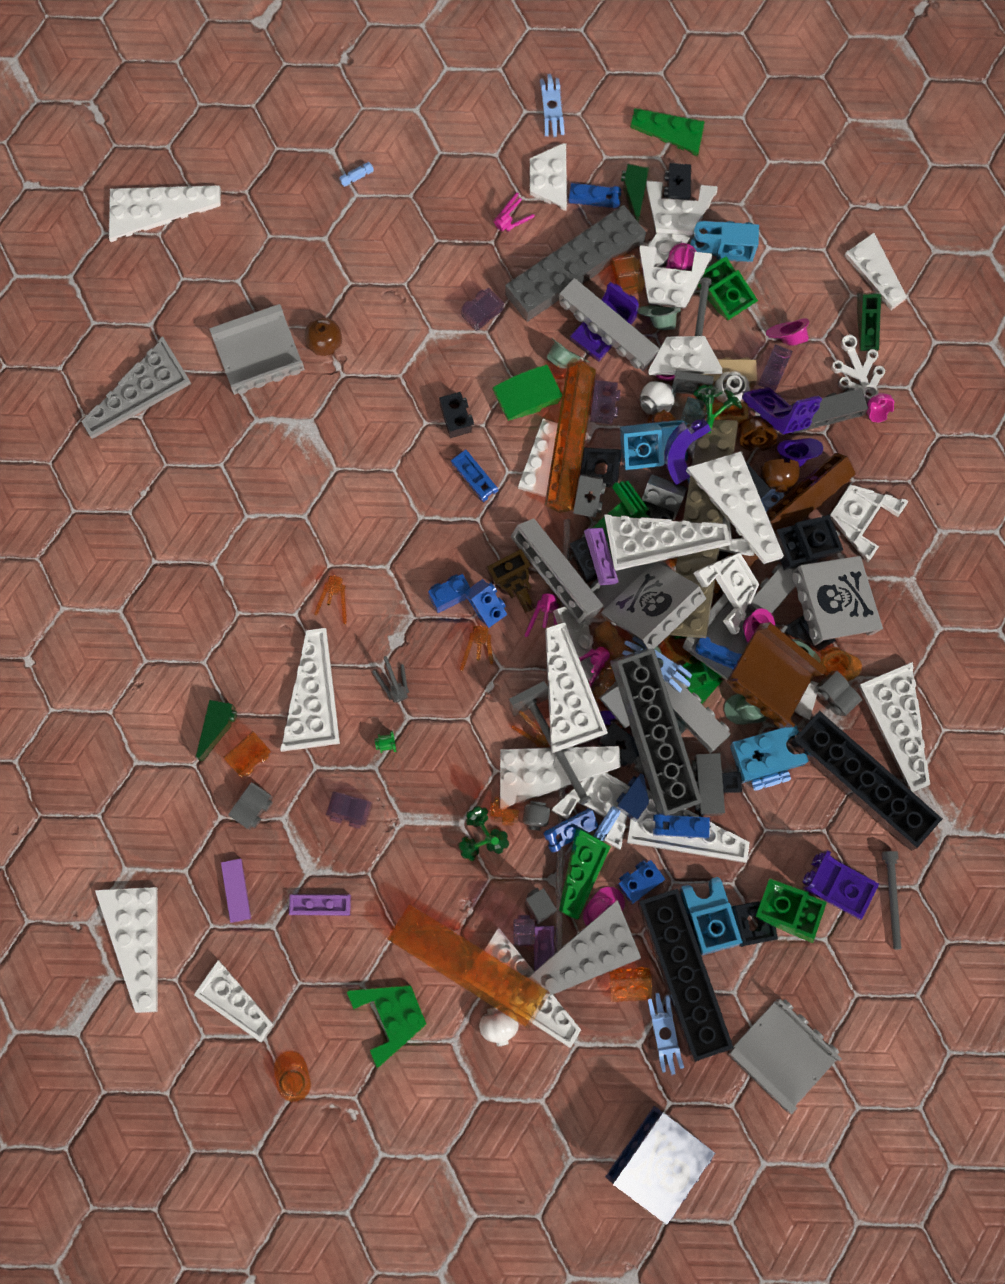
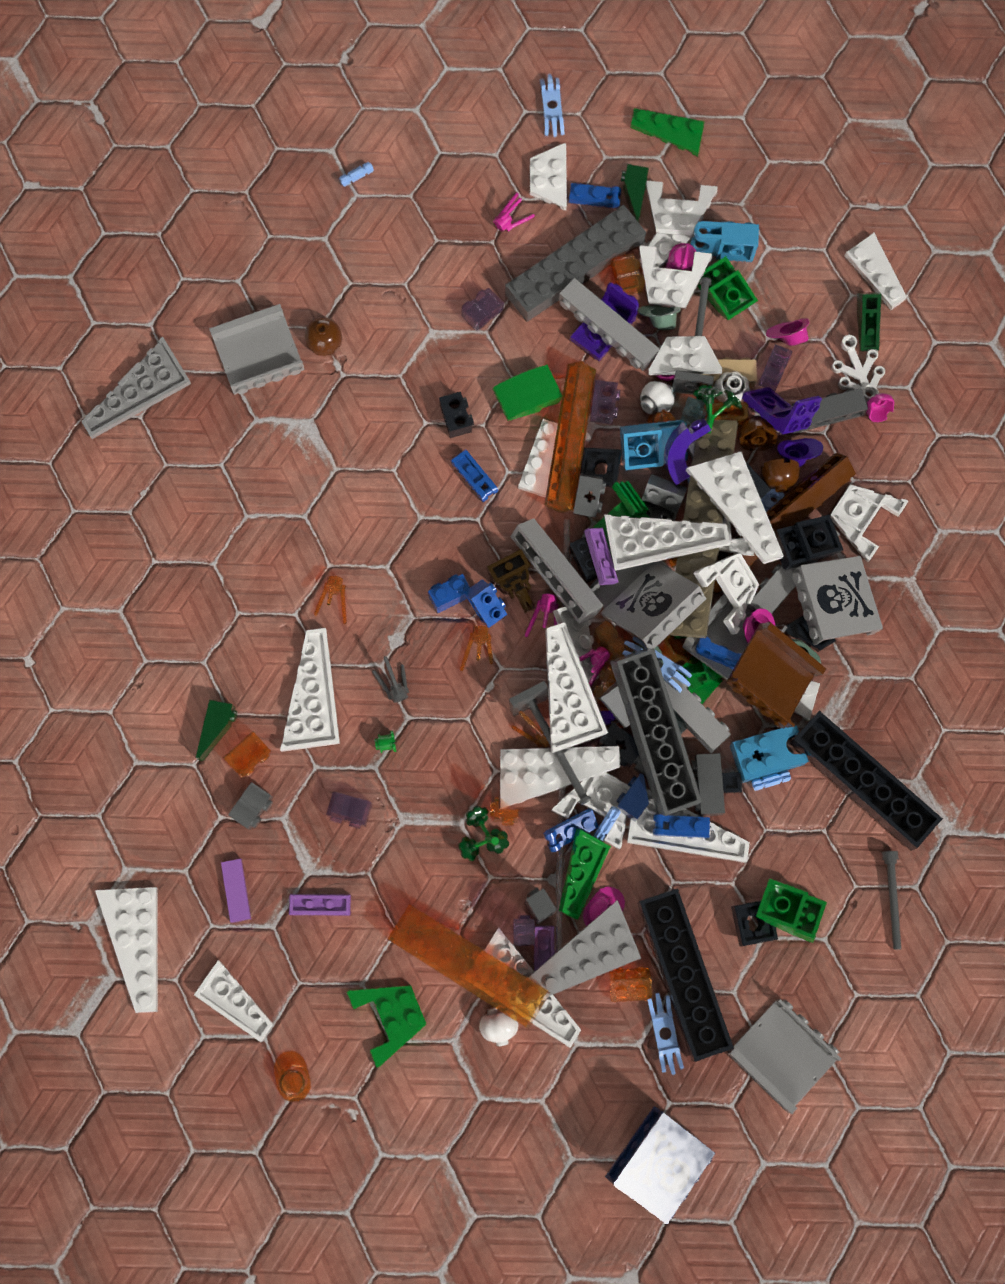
(151, 207): white wing -> none
(536, 815): dark grey head -> none
(561, 356): sand green piece -> none
(641, 881): blue brick -> none
(680, 175): black brick -> none
(711, 912): dark azure brick -> none
(742, 712): sand green piece -> none
(838, 660): clear orange piece -> none
(838, 693): dark grey brick -> none
(839, 885): dark purple bracket -> none
(898, 717): white wing -> none

